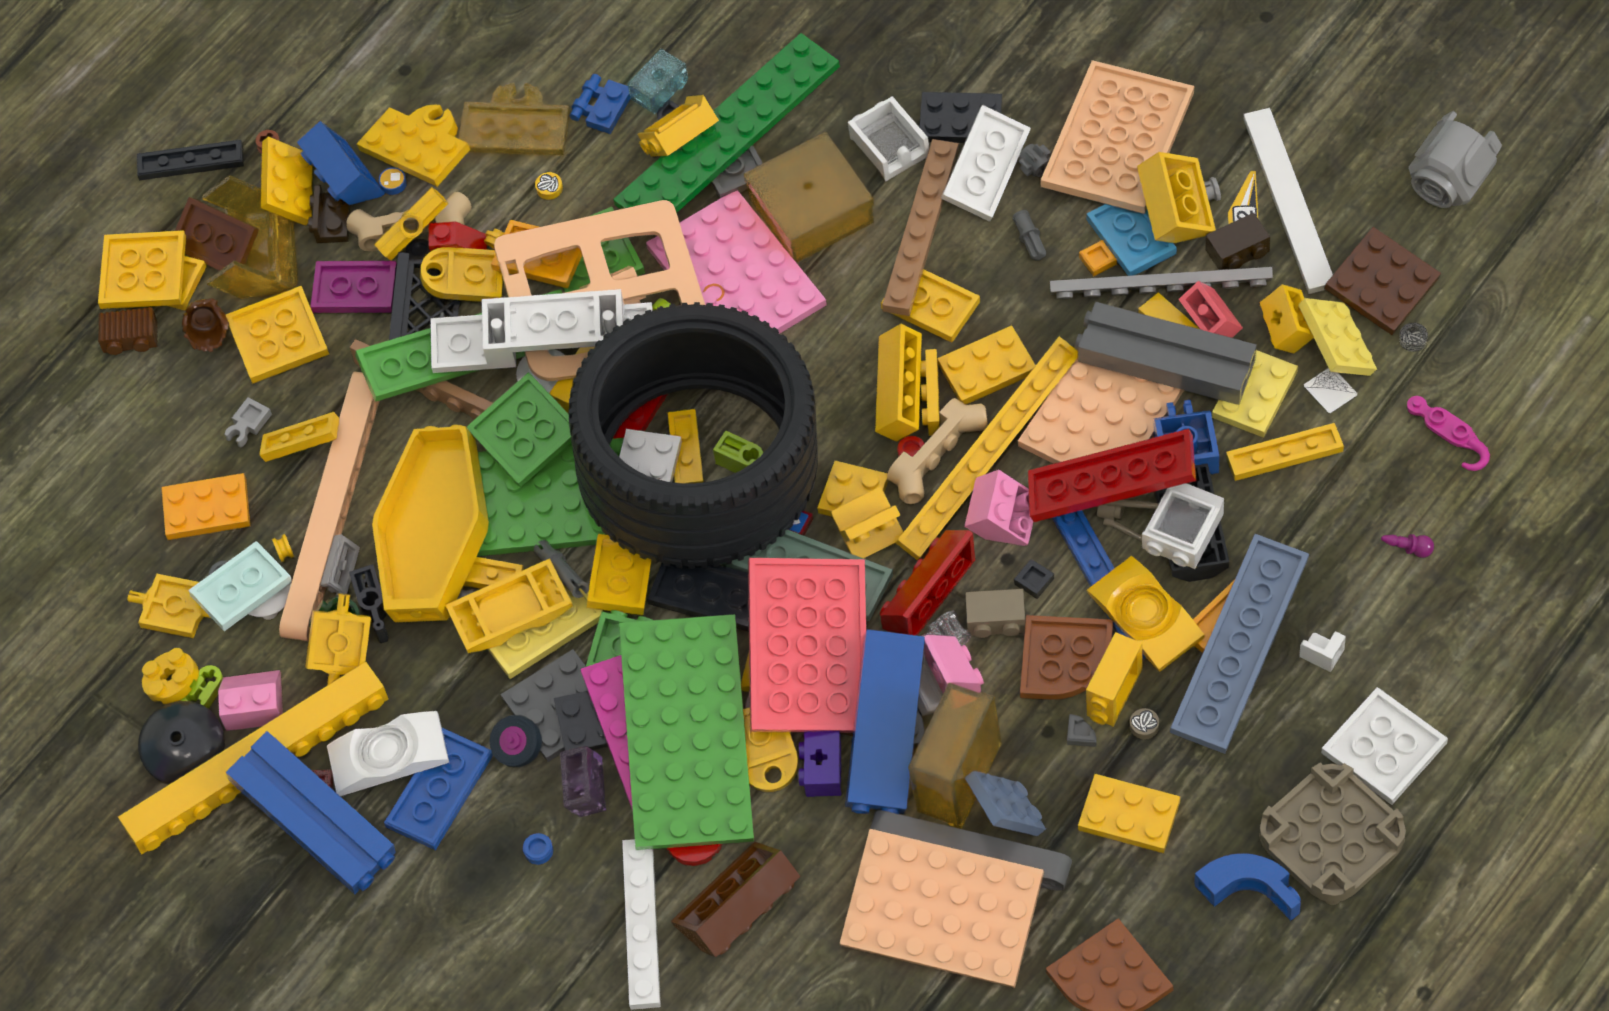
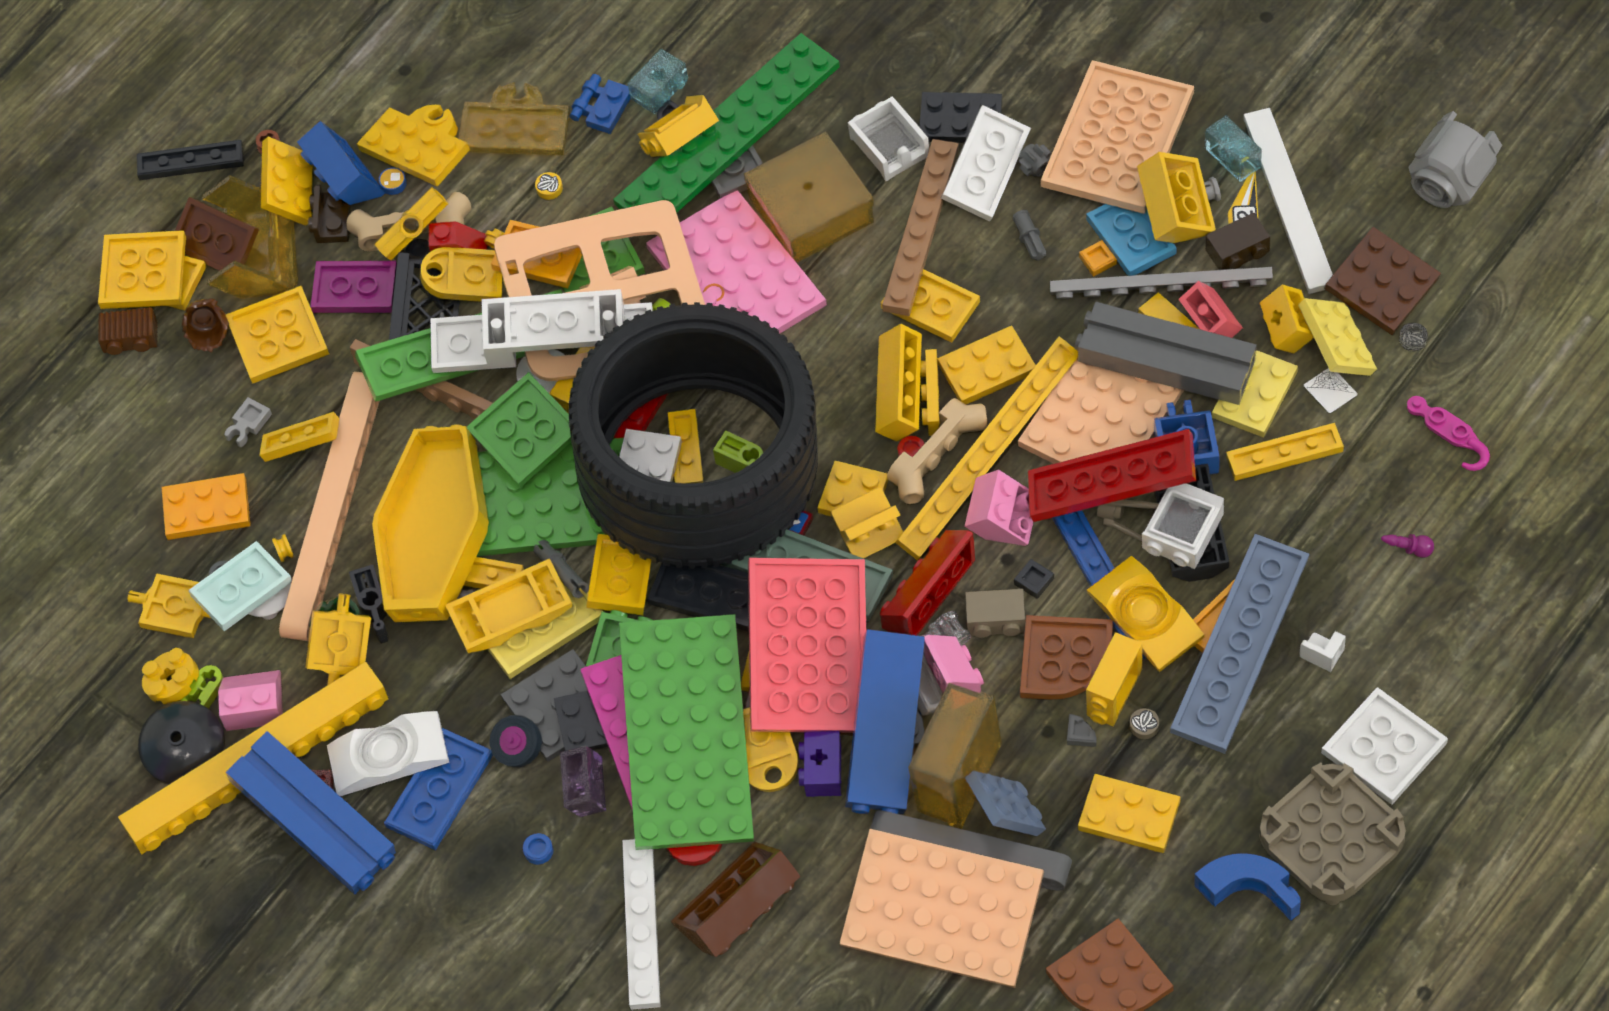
(336, 563): light grey tile -> none
(1233, 148): none -> clear light blue brick

